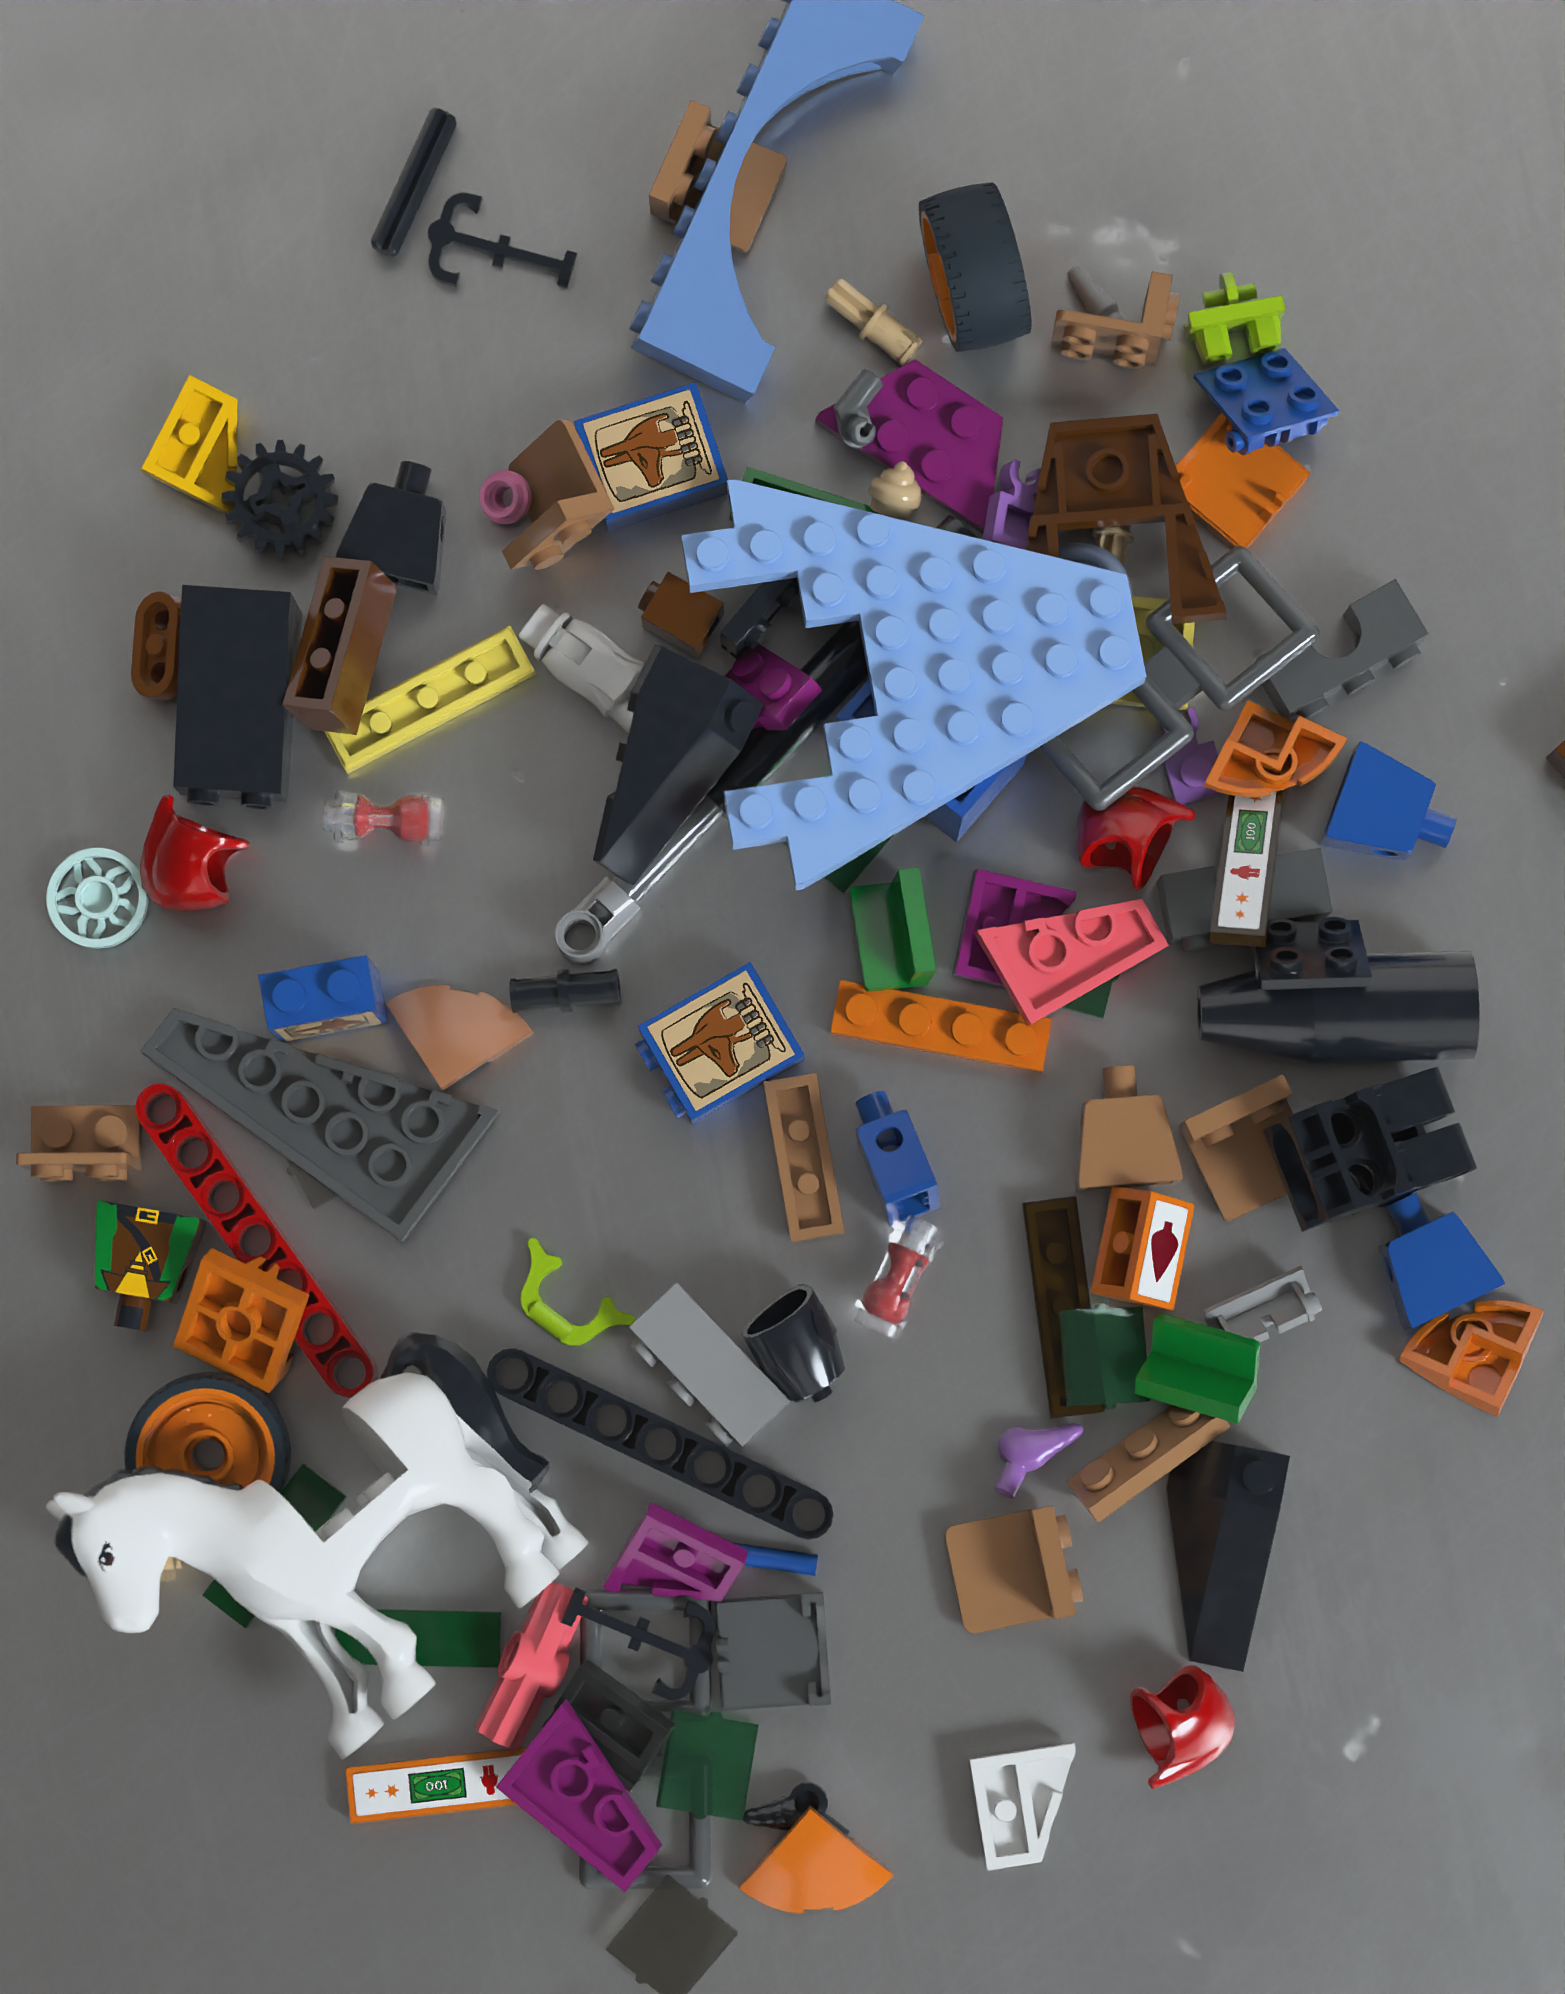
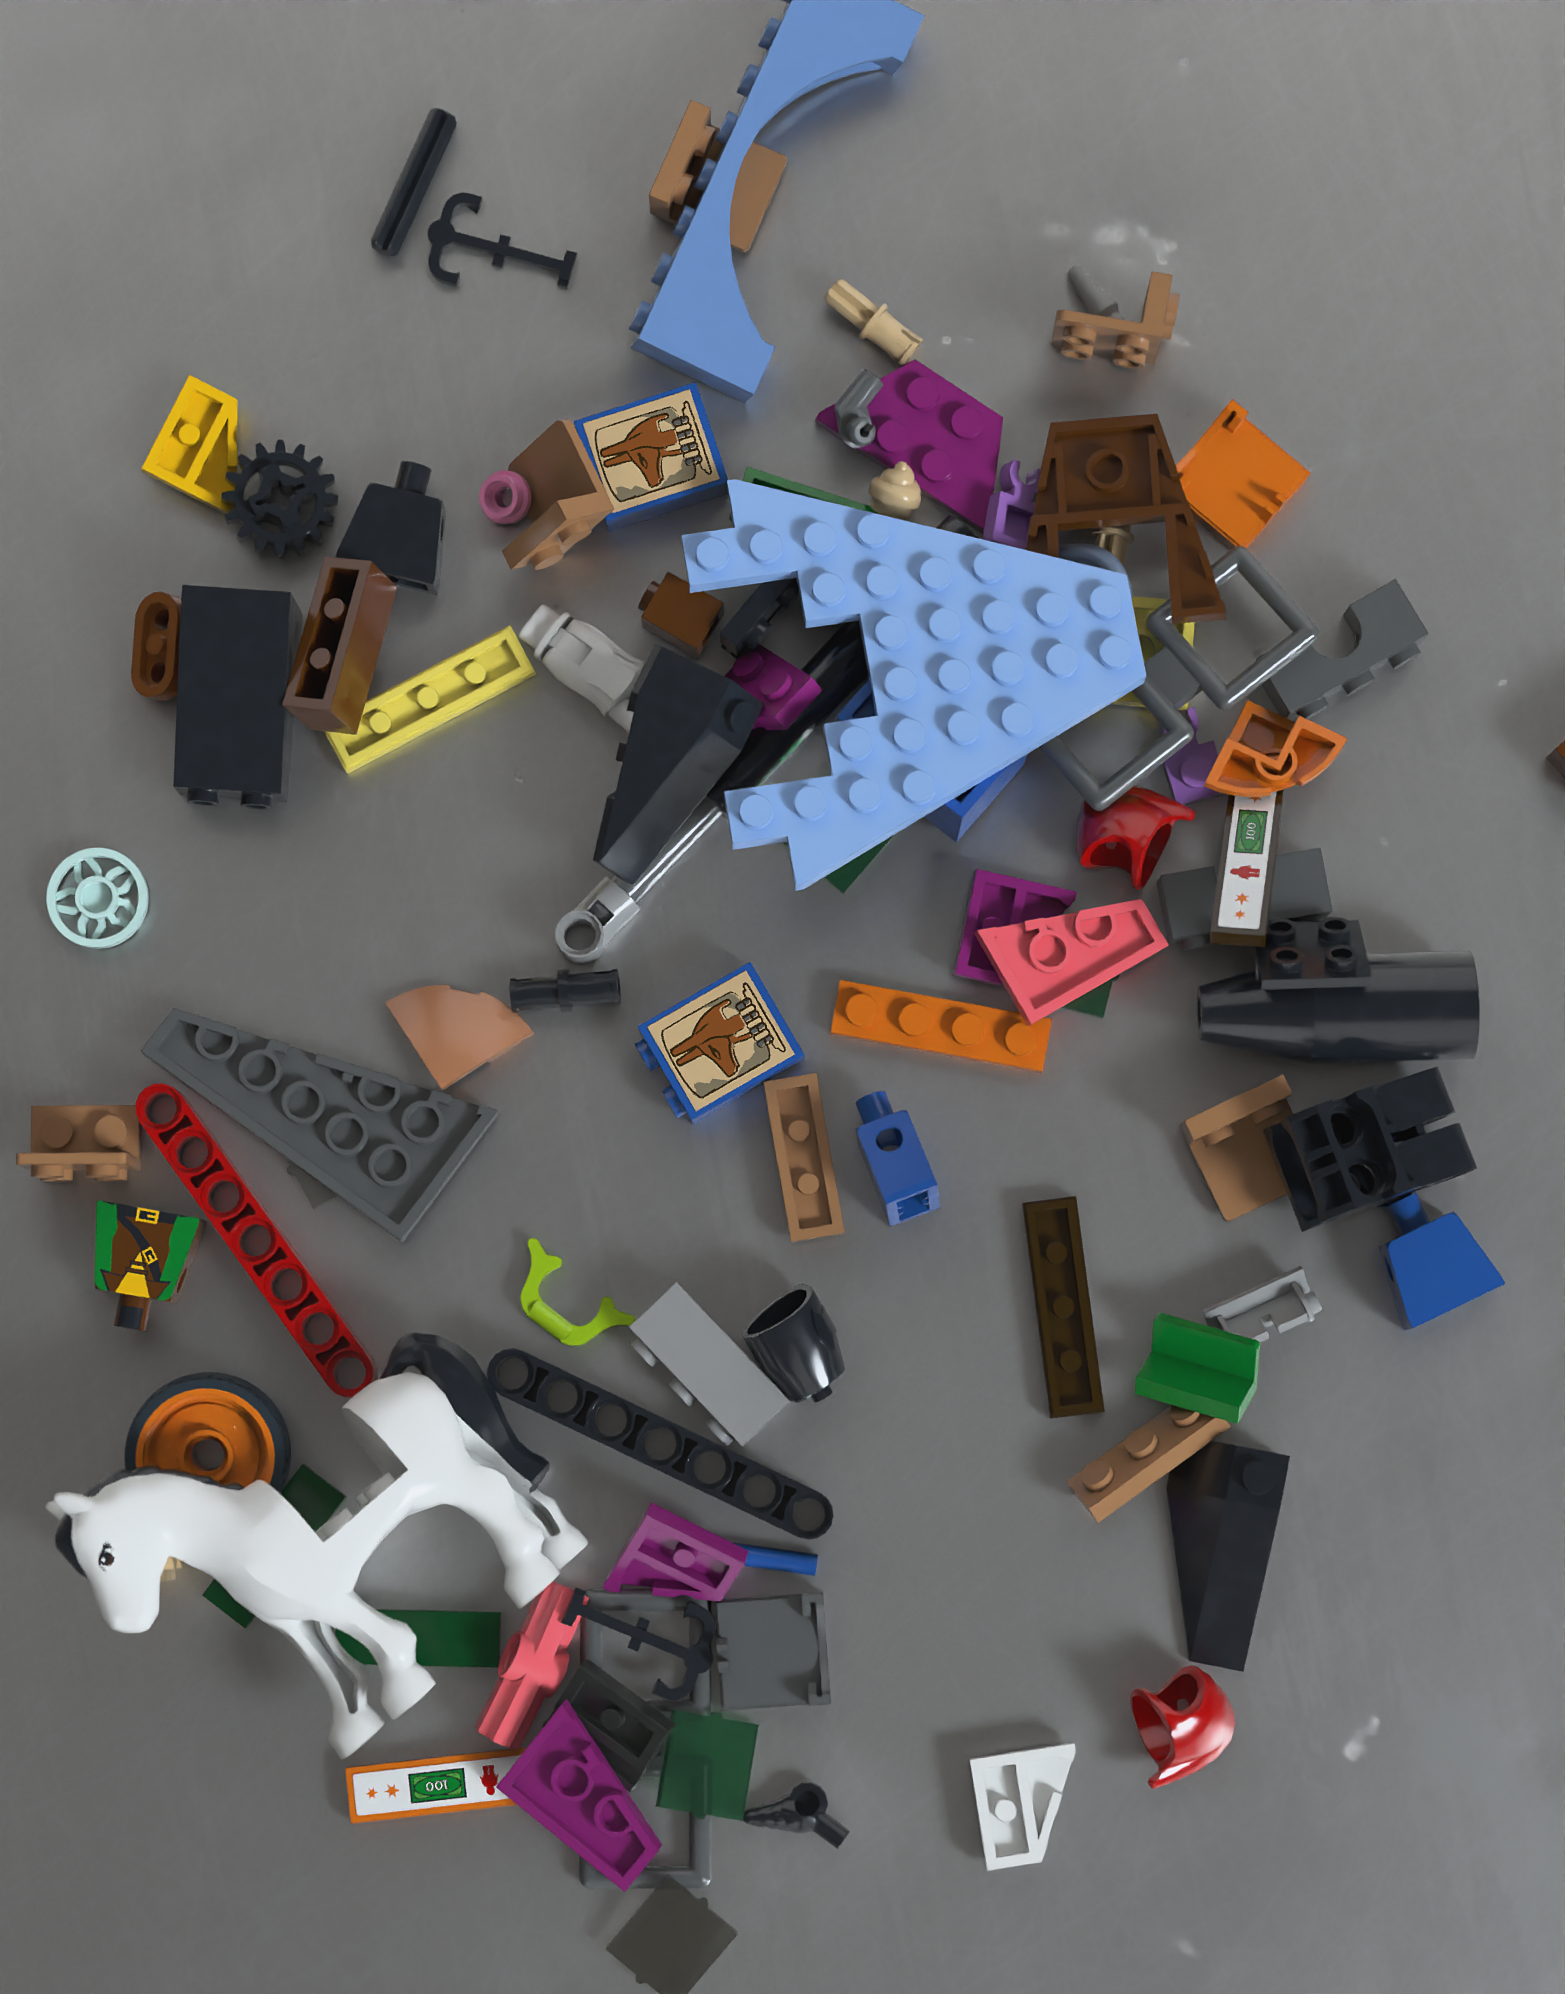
(185, 861): red piece -> none
(241, 1319): orange piece -> none
(323, 998): blue brick -> none
(409, 817): clear piece -> none
(815, 1869): orange brick -> none
(889, 1295): clear piece -> none
(893, 933): green panel -> none
(975, 266): black wheel -> none
(1012, 1569): medium nougat bracket -> none
(1028, 1451): medium lavender animal -> none
(1102, 1355): clear green piece -> none
(1125, 1137): medium nougat torso -> none
(1142, 1248): orange brick -> none
(1257, 317): lime hips -> none
(1266, 400): blue hinge -> none
(1384, 808): blue torso -> none
(1475, 1352): orange brick -> none

